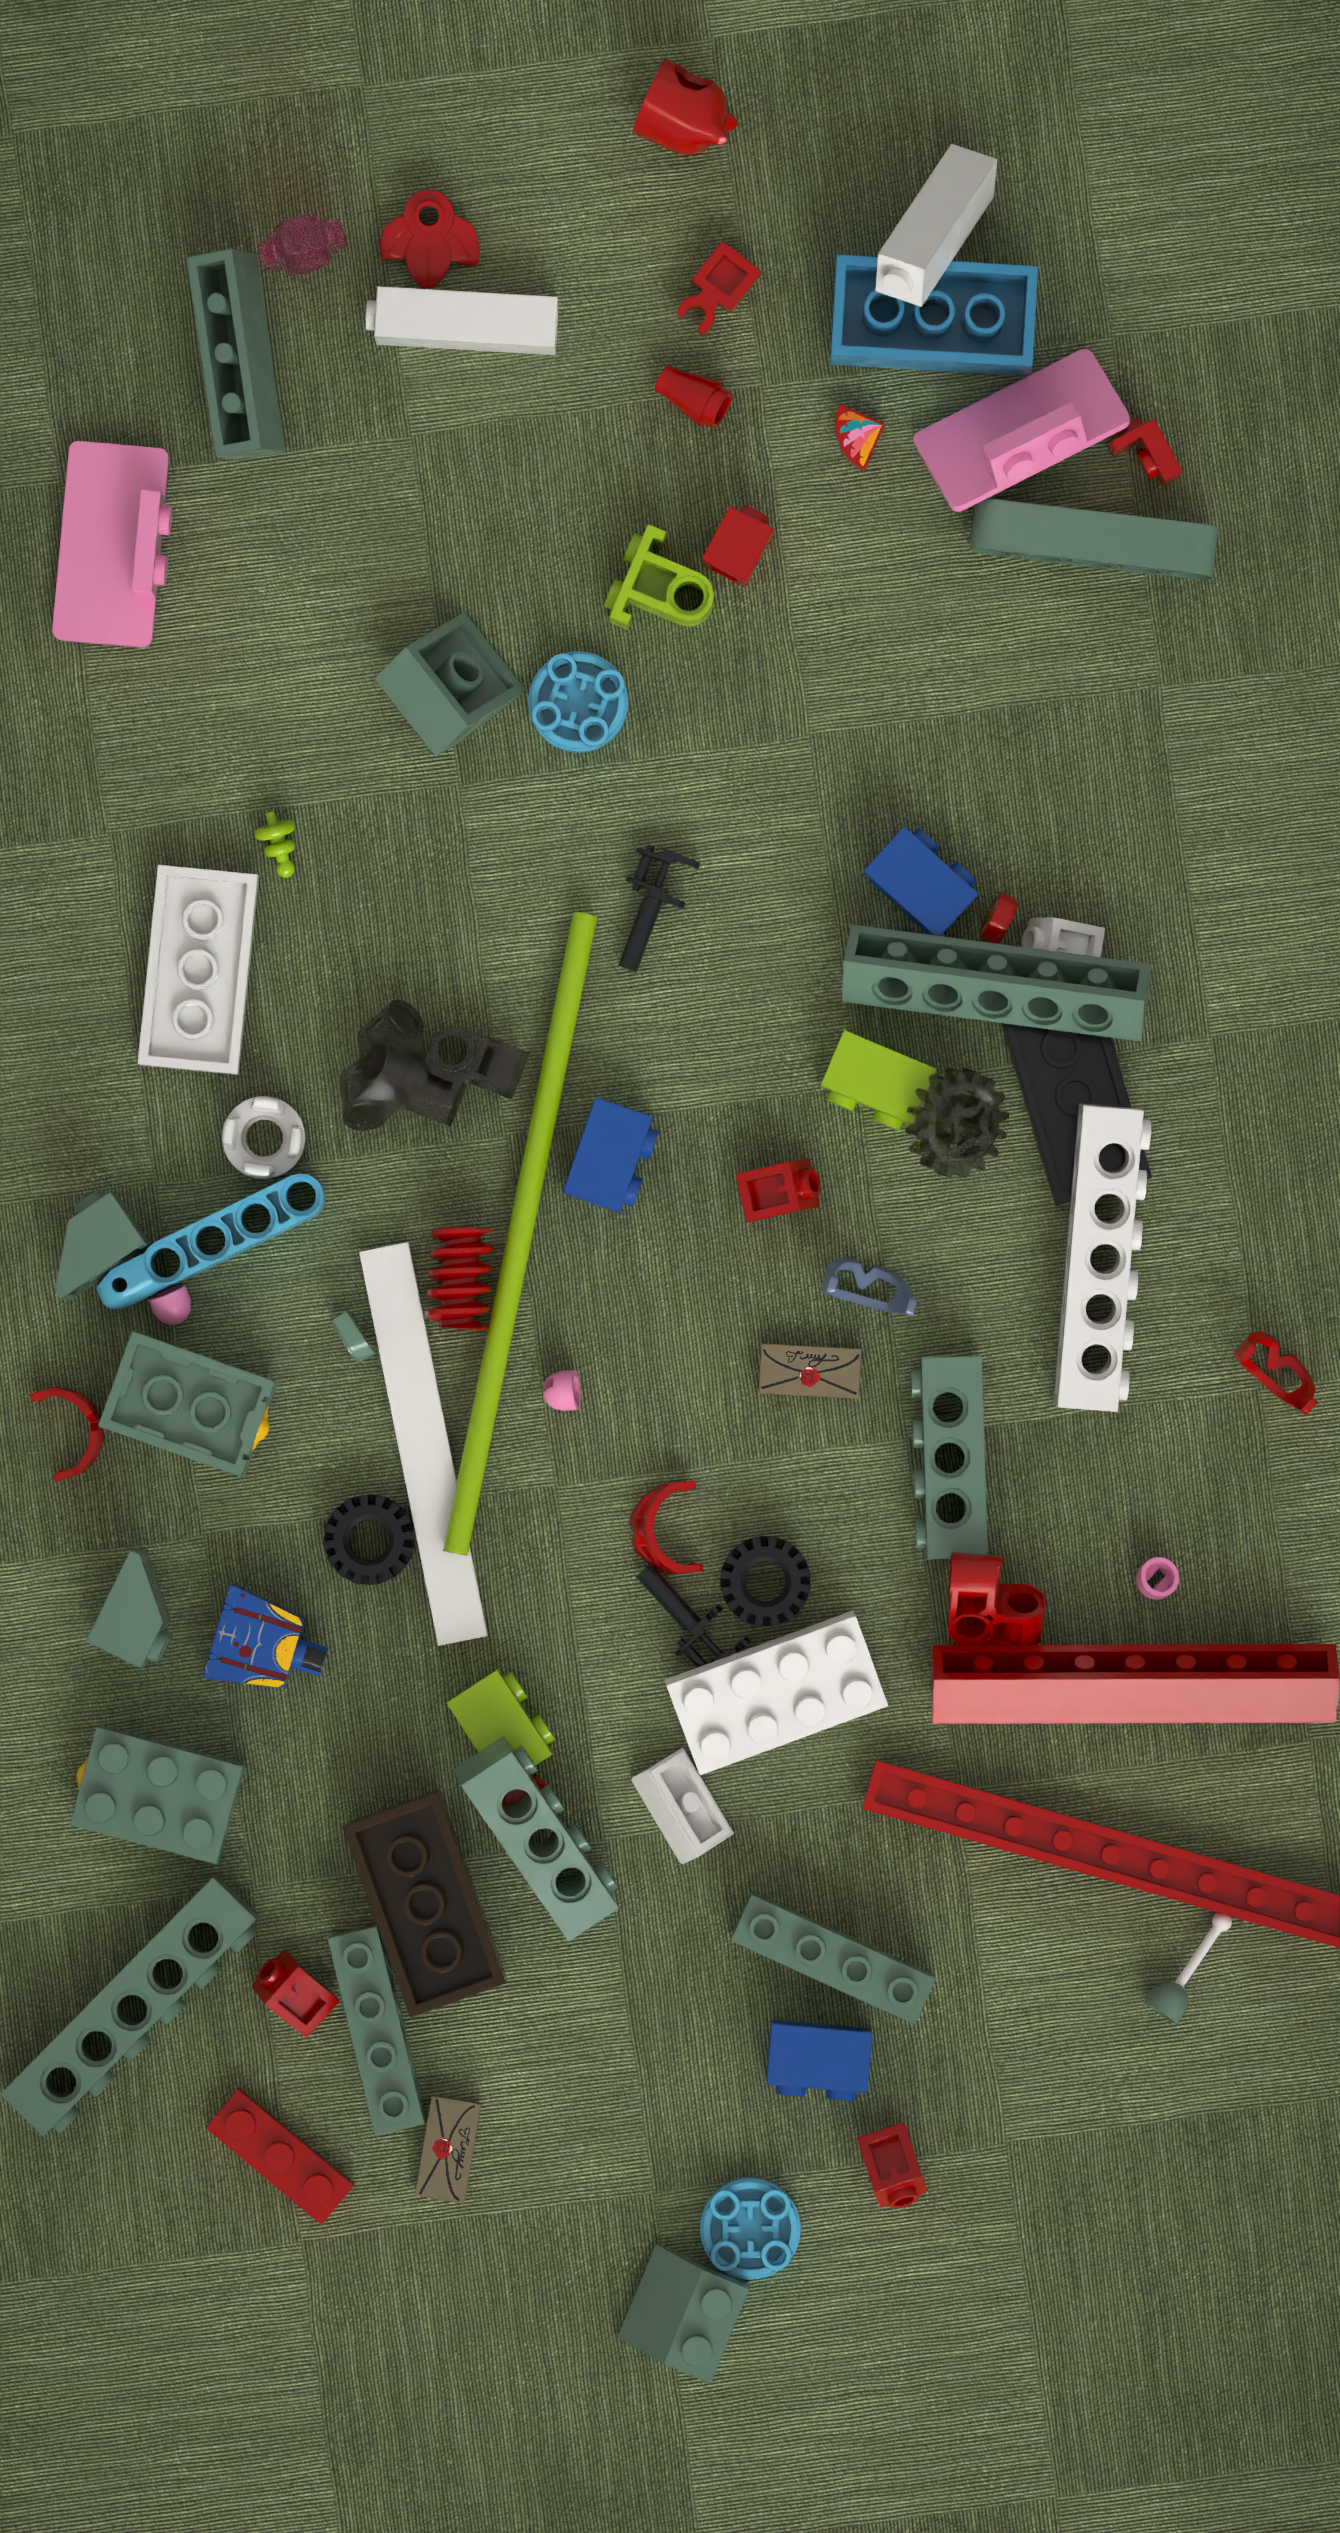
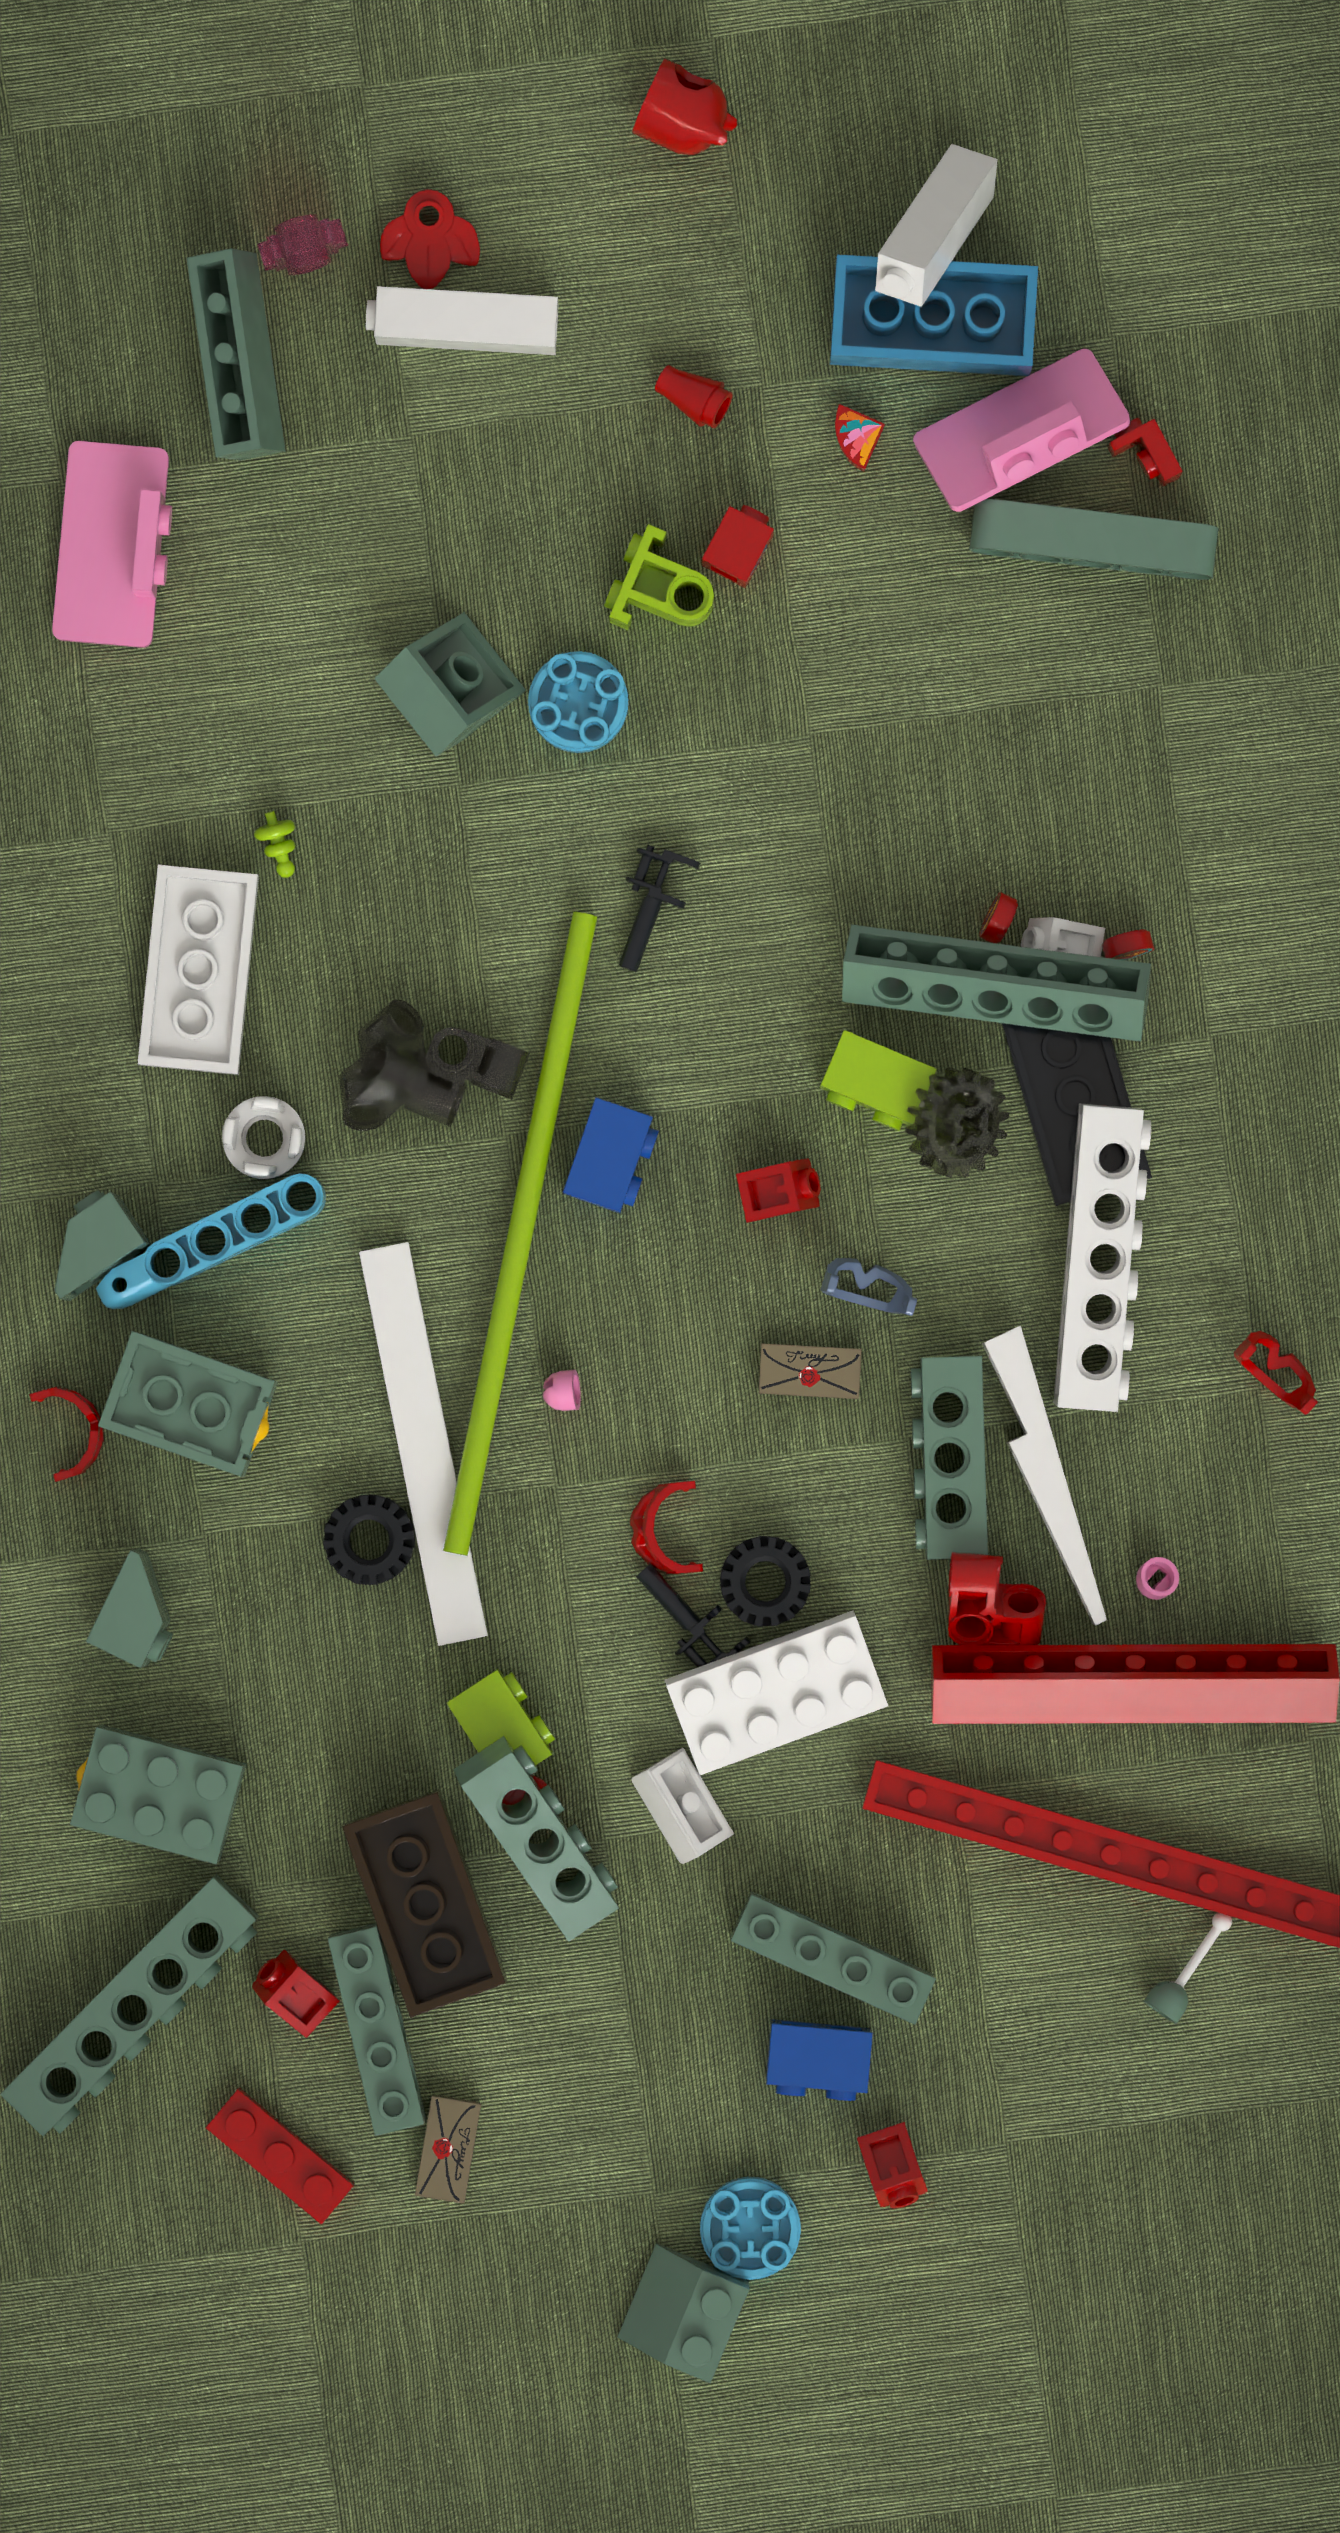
(171, 1305): bright pink hinge -> none
(260, 1642): blue torso -> none
(352, 1337): sand green tile -> none
(459, 1278): red piece -> none
(722, 282): red plate -> none
(921, 882): blue brick -> none
(1040, 1463): none -> white slope
(1128, 945): none -> red tile

